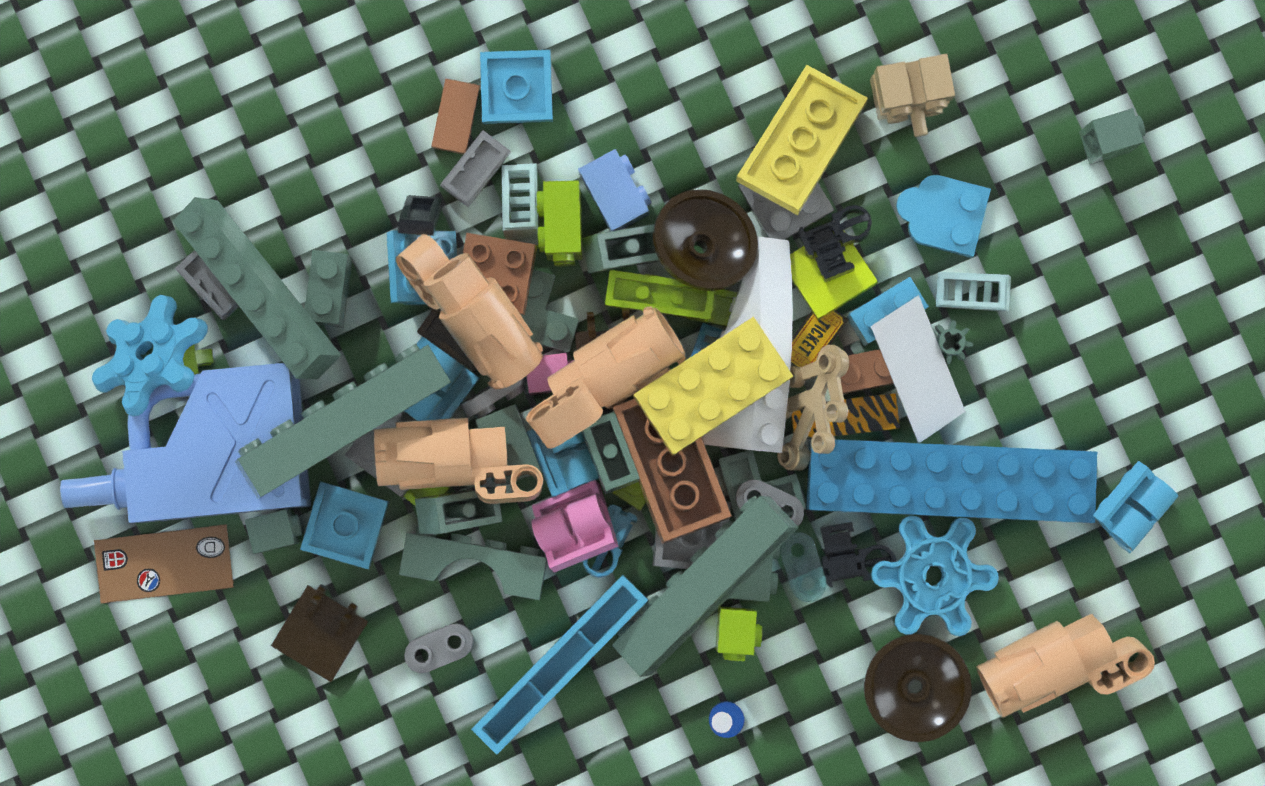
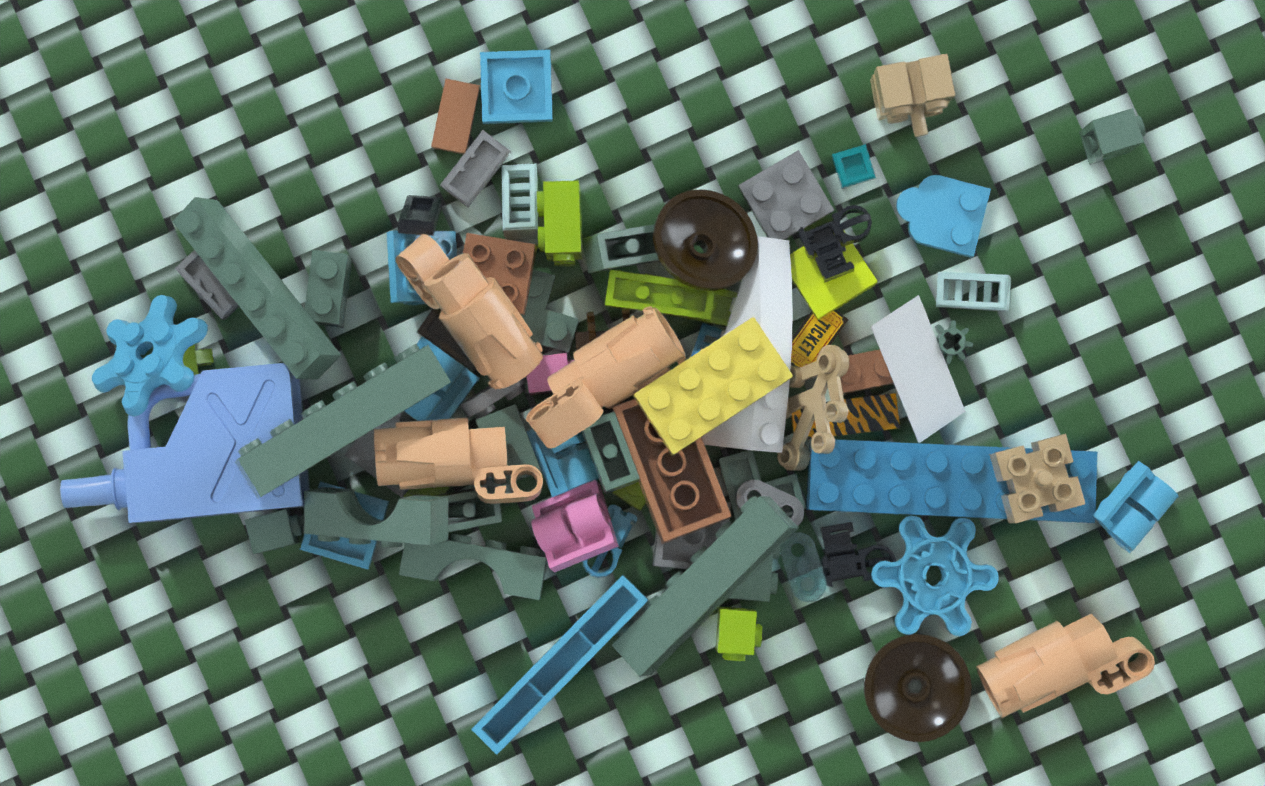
(163, 563): medium nougat sticker -> none
(320, 632): dark brown plate -> none
(338, 514): none -> sand green arch
(438, 648): light grey plate -> none
(614, 190): light blue brick -> none
(726, 719): blue tile -> none
(801, 139): light yellow plate -> none
(853, 166): none -> teal tile
(880, 307): medium azure brick -> none
(1037, 479): none -> tan brick

